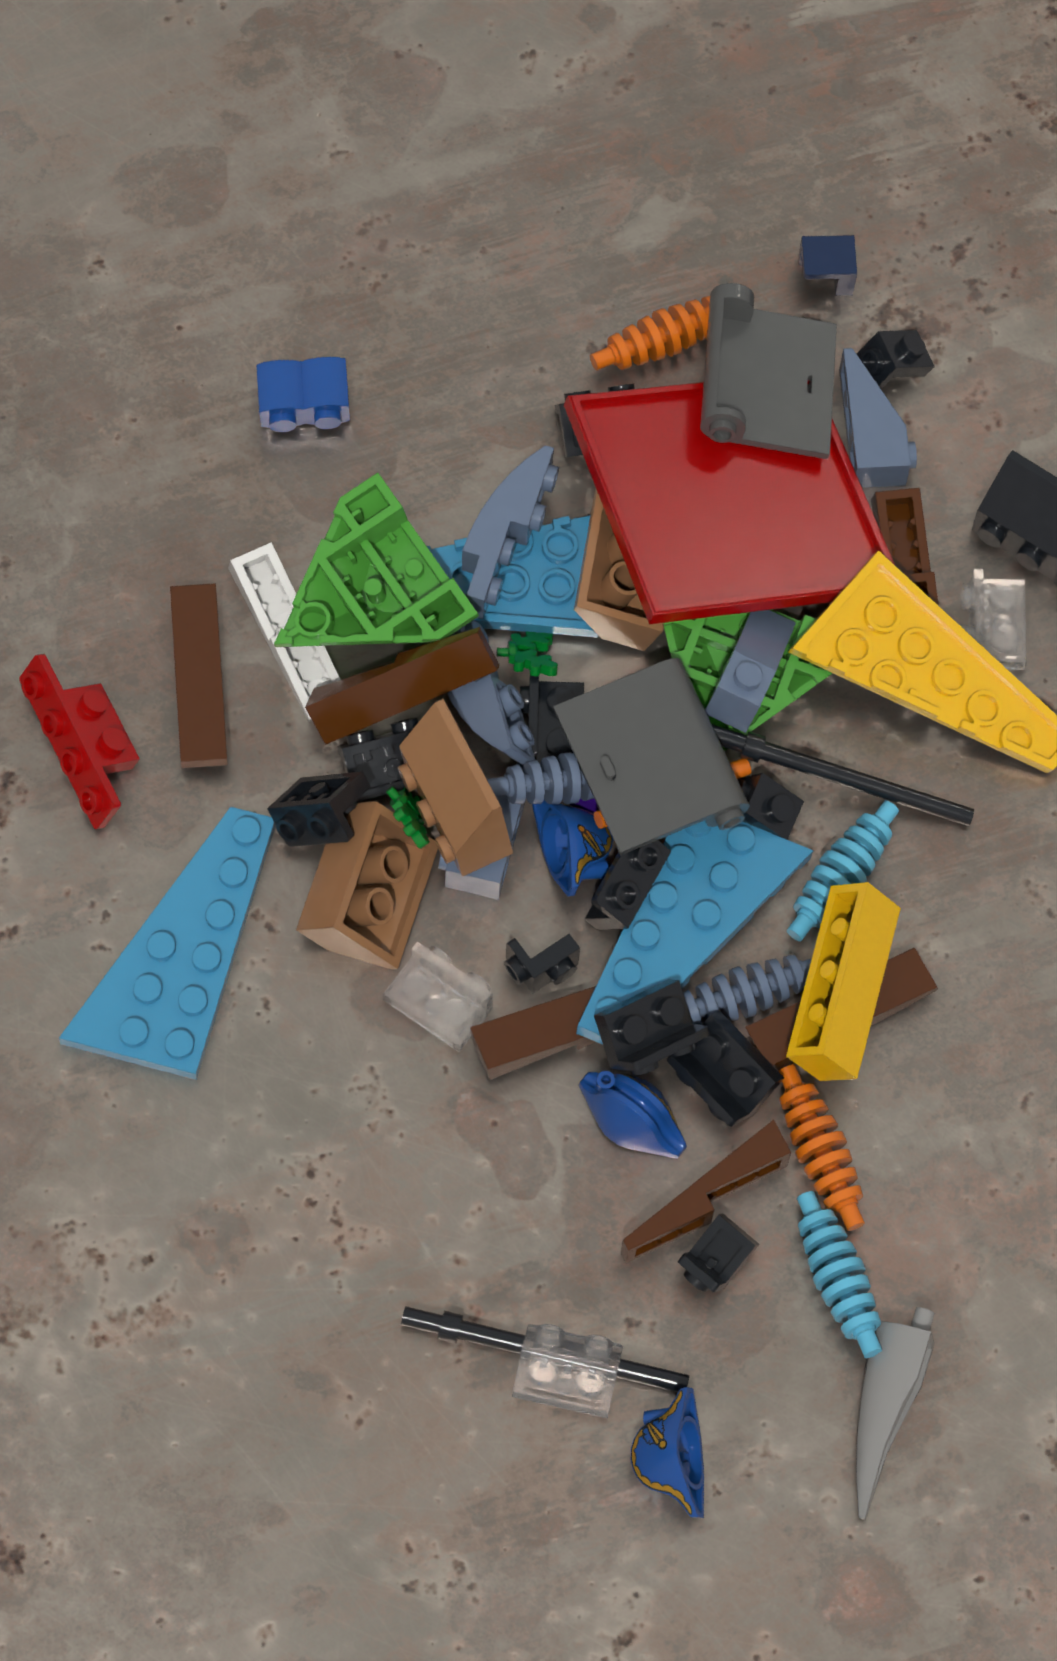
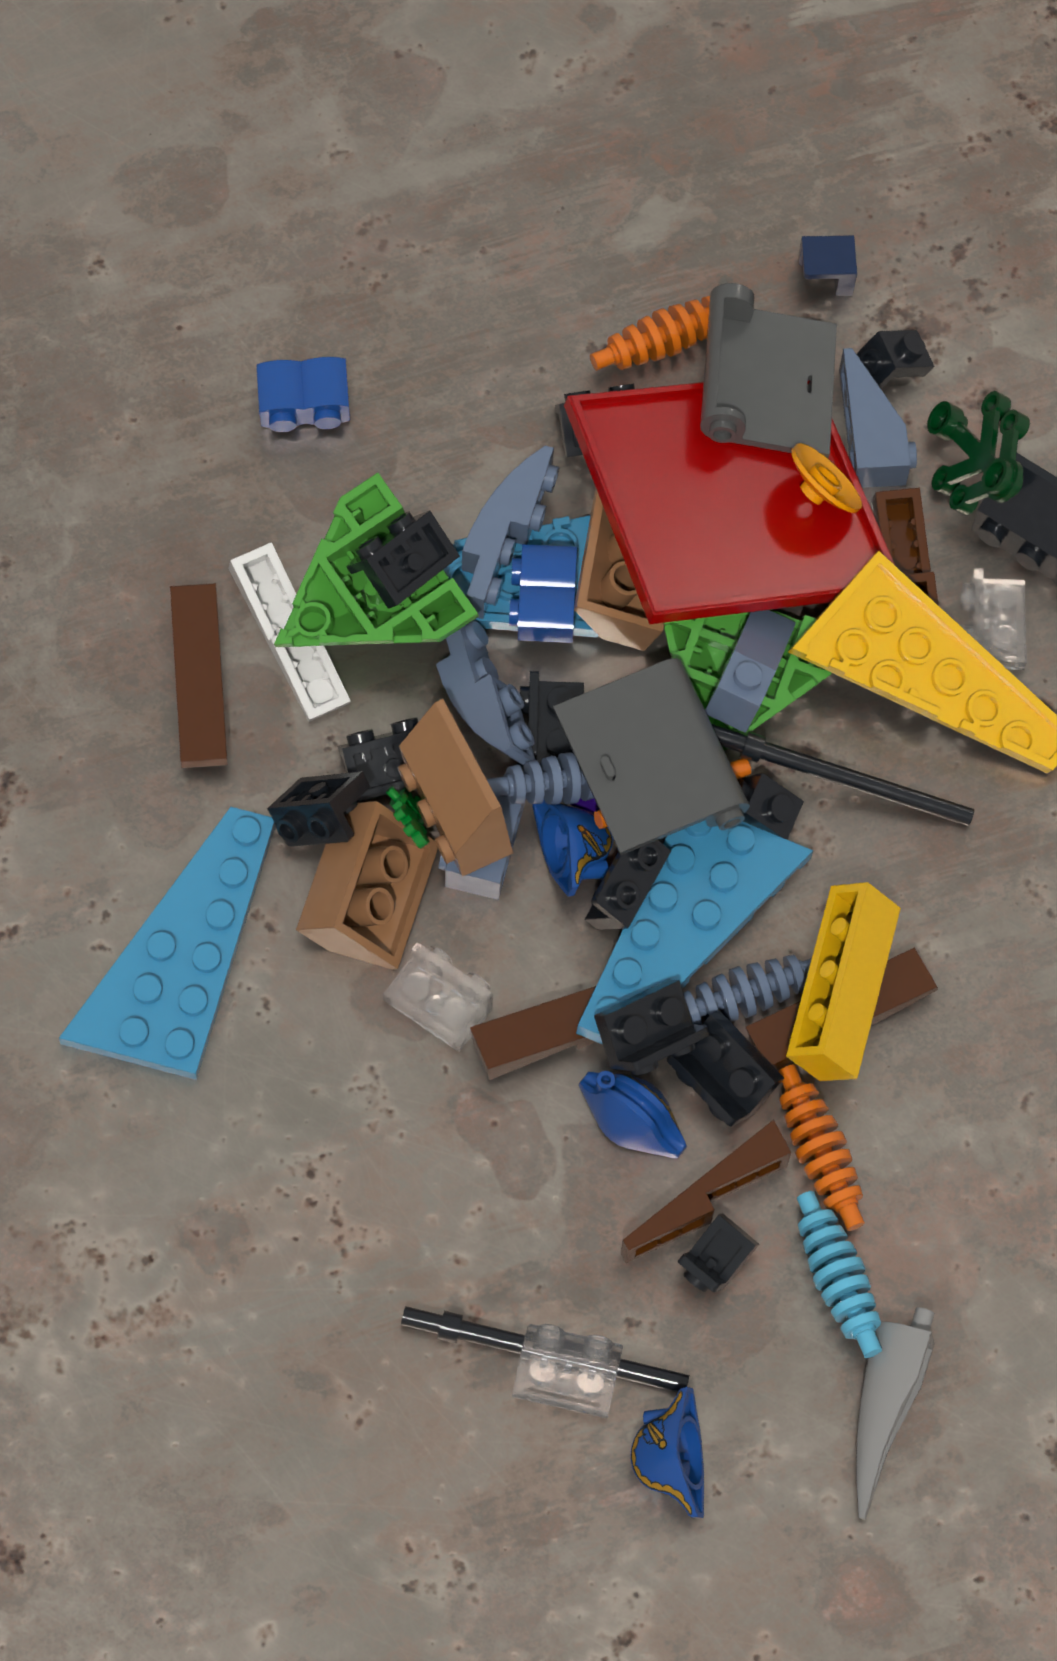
(83, 735): red bracket -> none
(396, 687): reddish brown slope -> none
(404, 557): none -> black bracket
(523, 653): green animal -> none
(546, 593): none -> blue brick
(551, 965): black bracket -> none
(824, 480): none -> light orange dish
(846, 863): medium azure piece -> none
(1002, 475): none -> dark green plant

